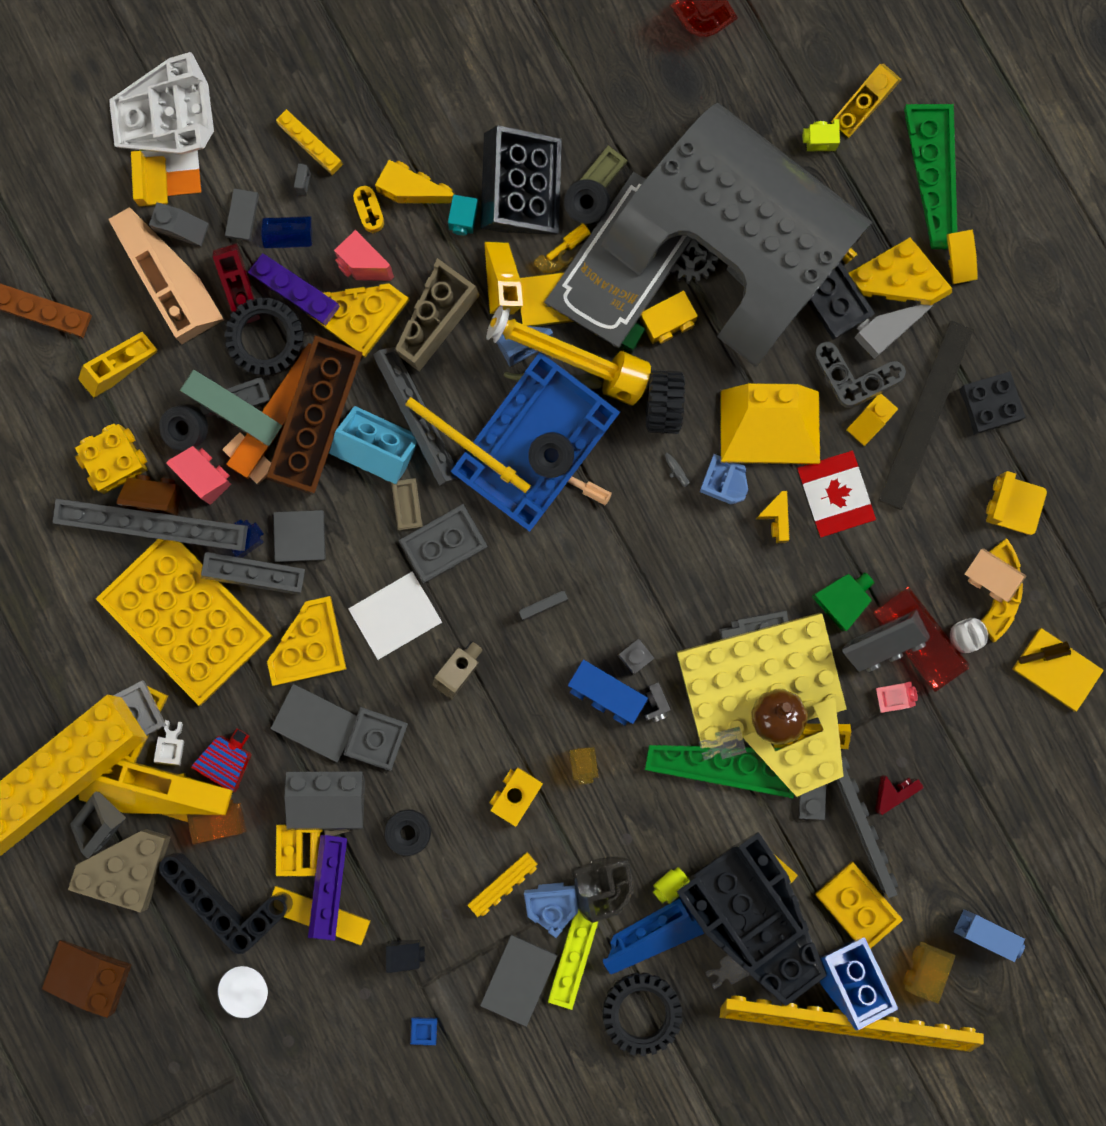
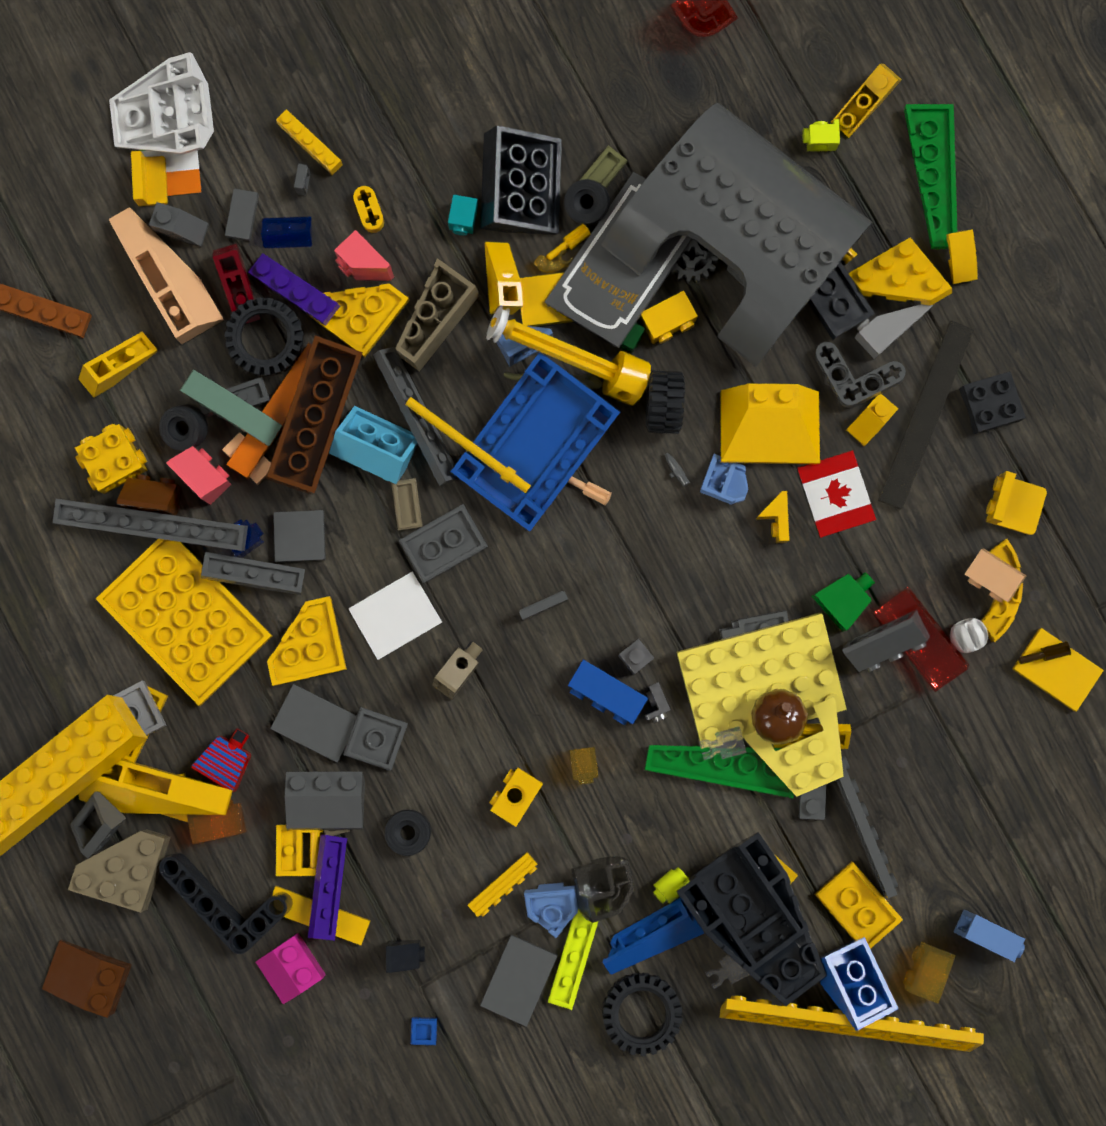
(169, 749): white plate -> none
(242, 992): piece -> none
(290, 968): none -> dark pink slope
(408, 187): yellow slope -> none
(537, 458): black tyre -> none
(889, 797): dark red slope -> none
(897, 697): coral bracket -> none

